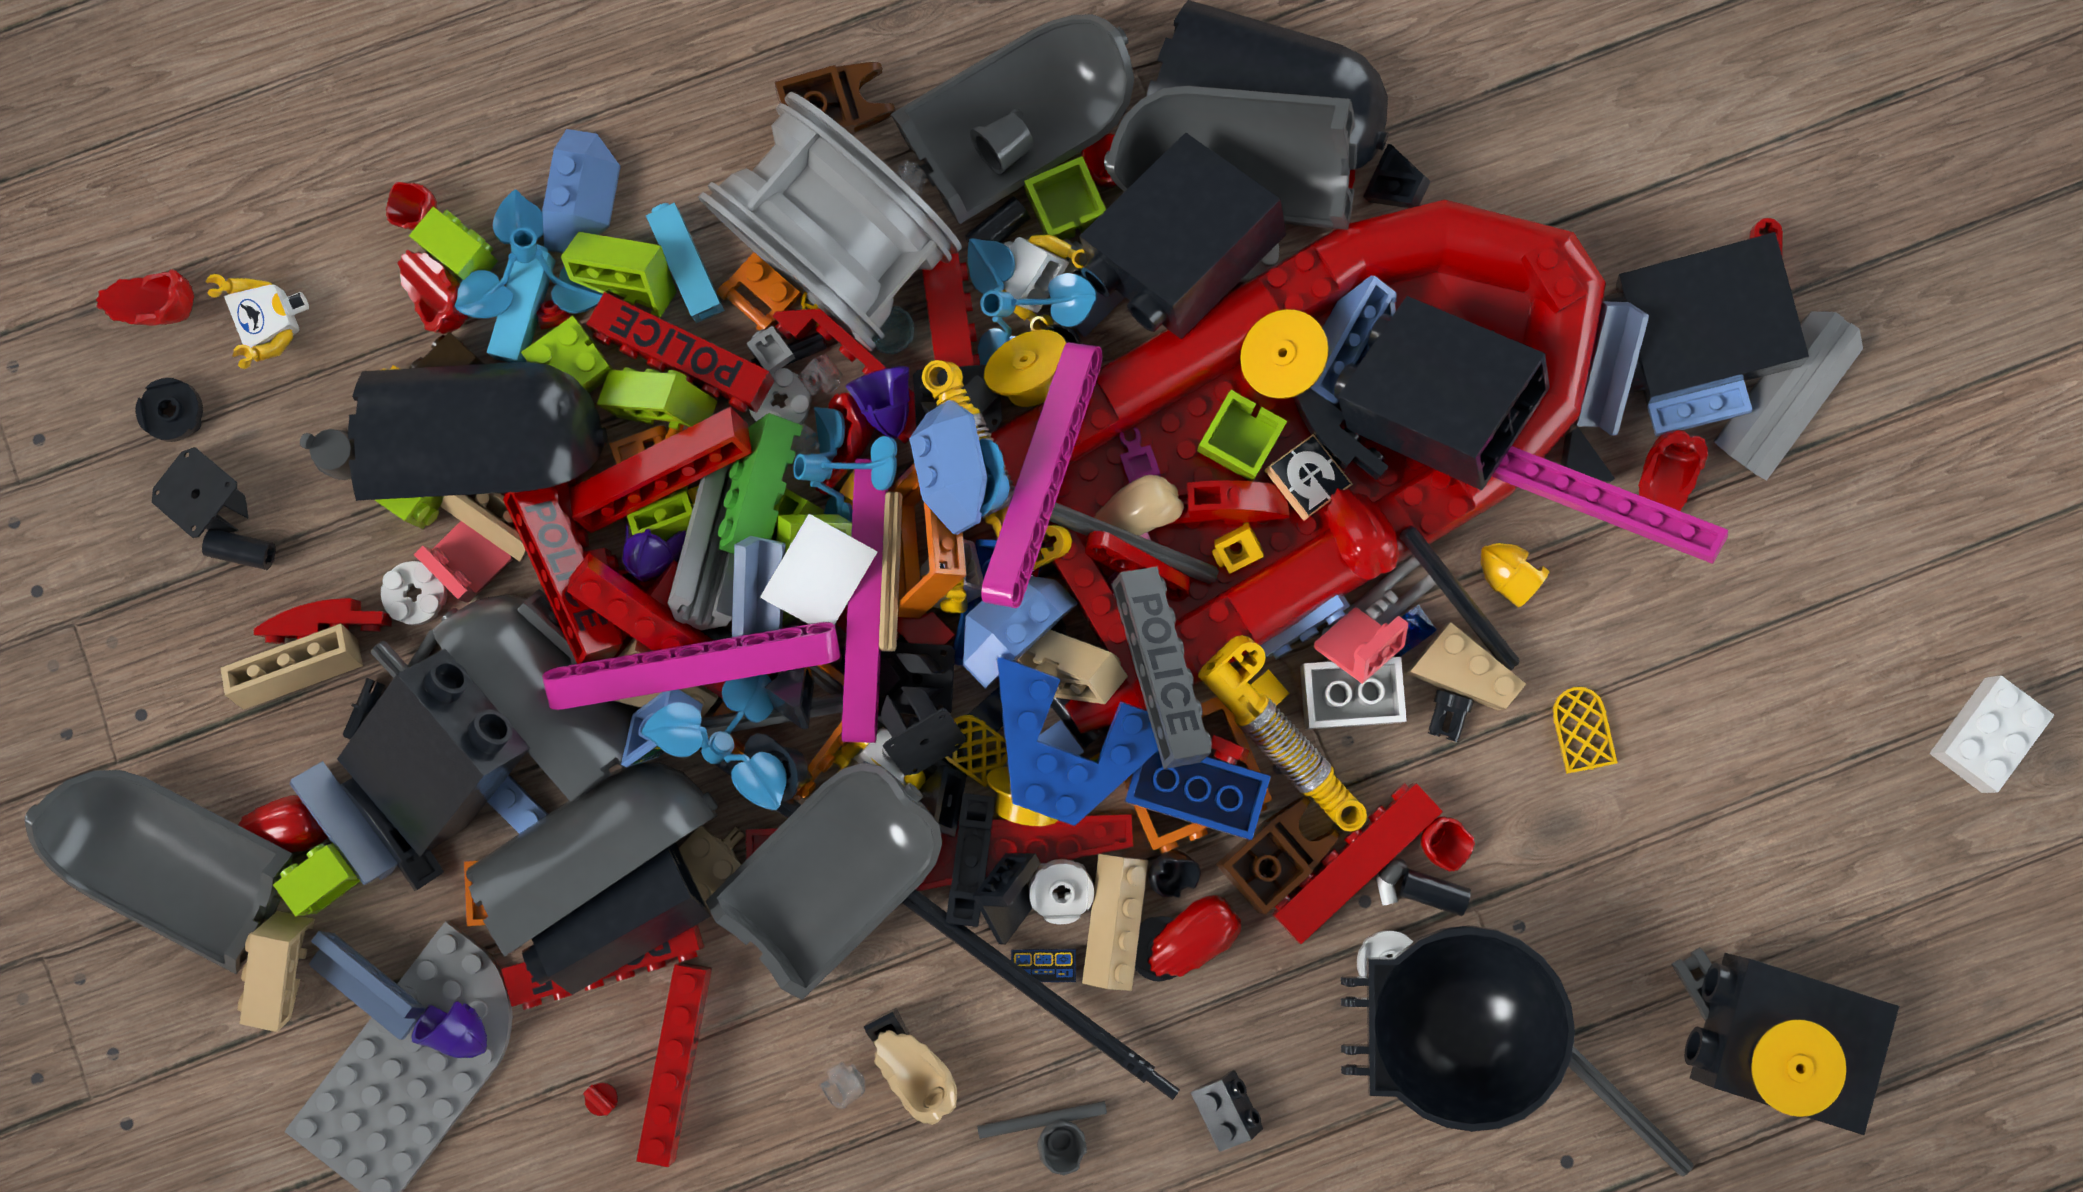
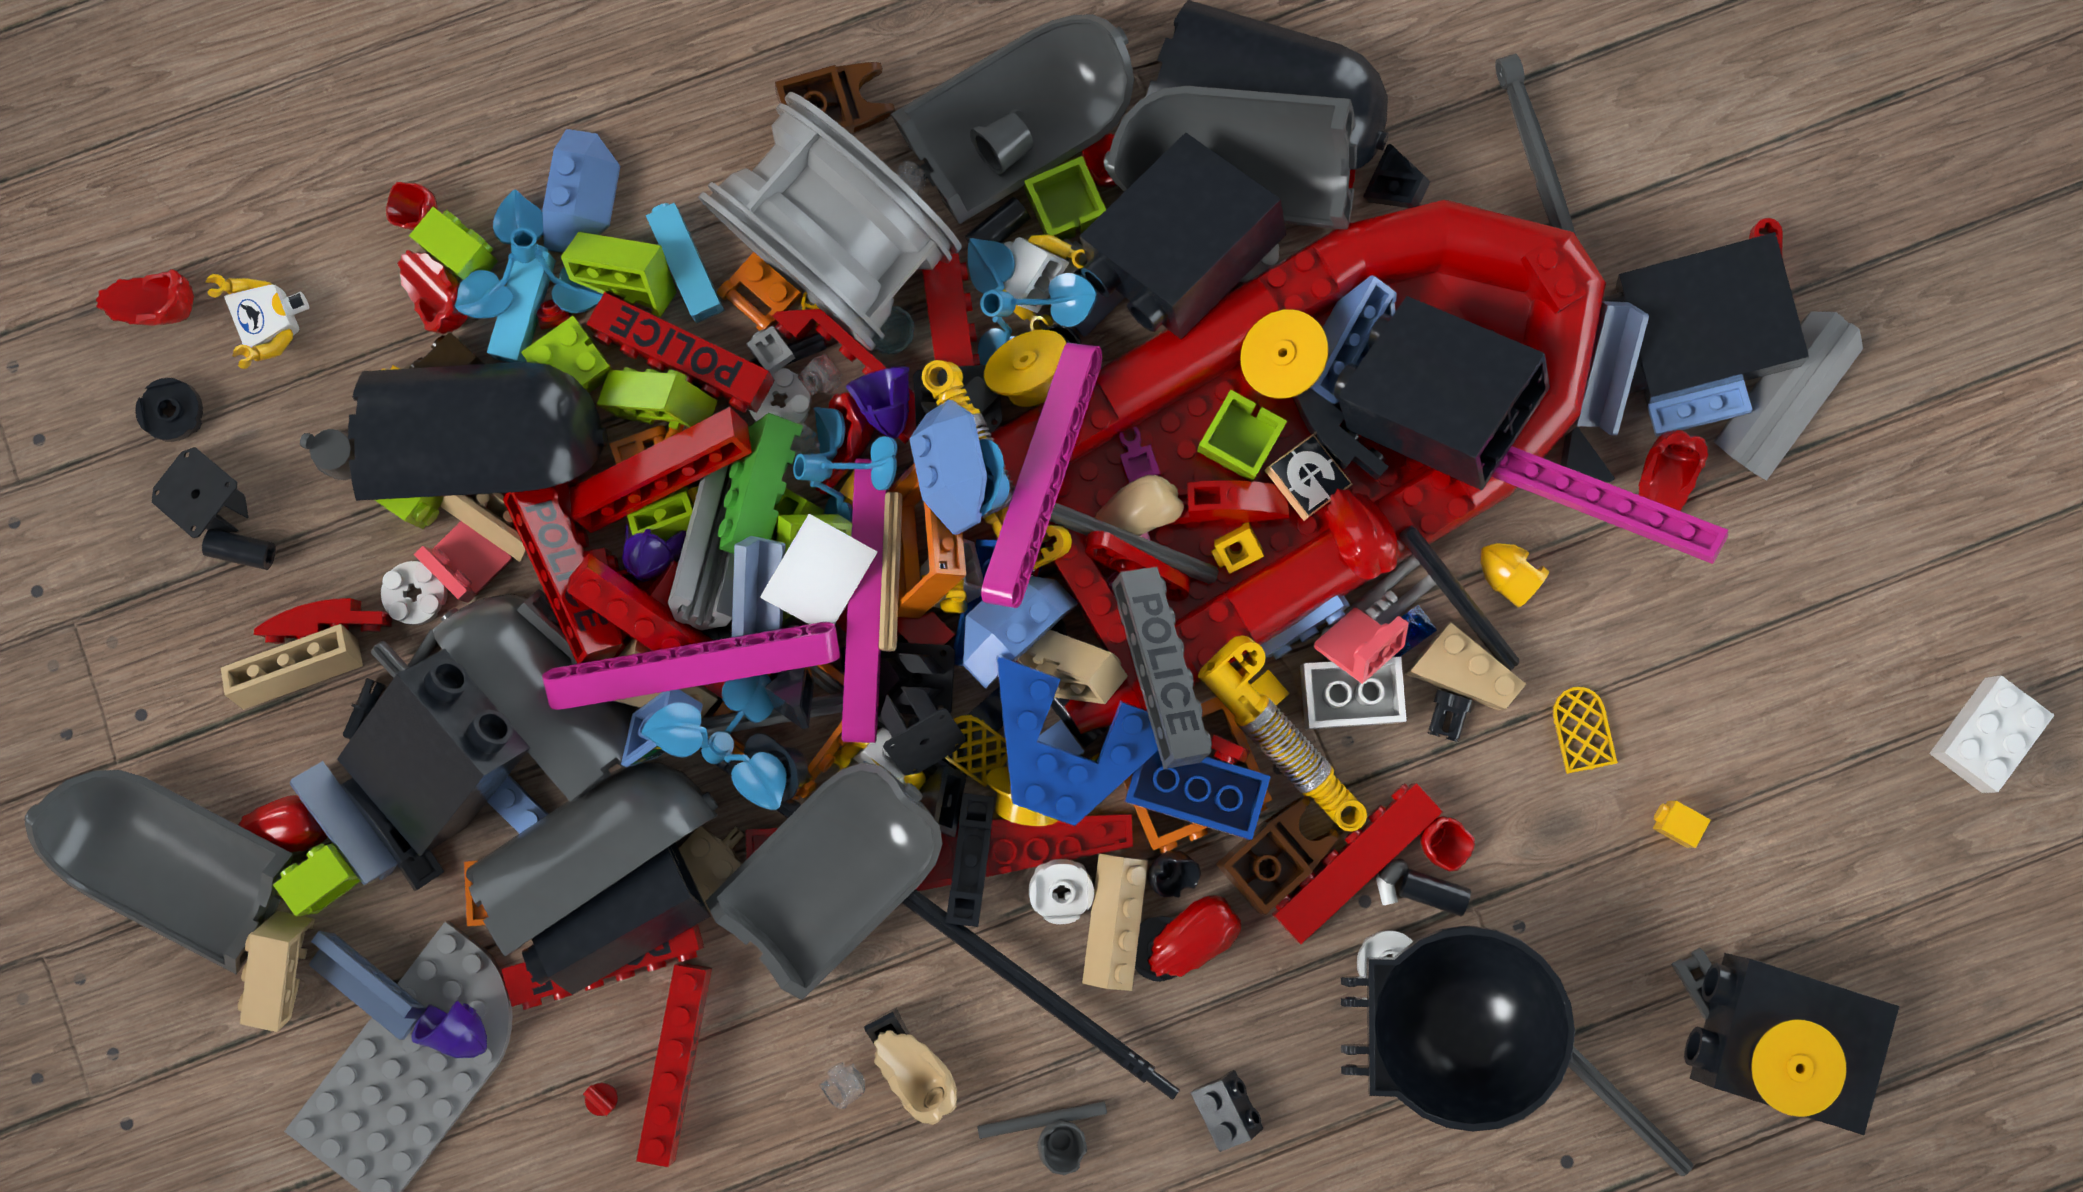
(1005, 895): black bracket -> none
(1047, 964): tile -> none
(1512, 77): none -> dark grey piece
(1680, 823): none -> yellow brick

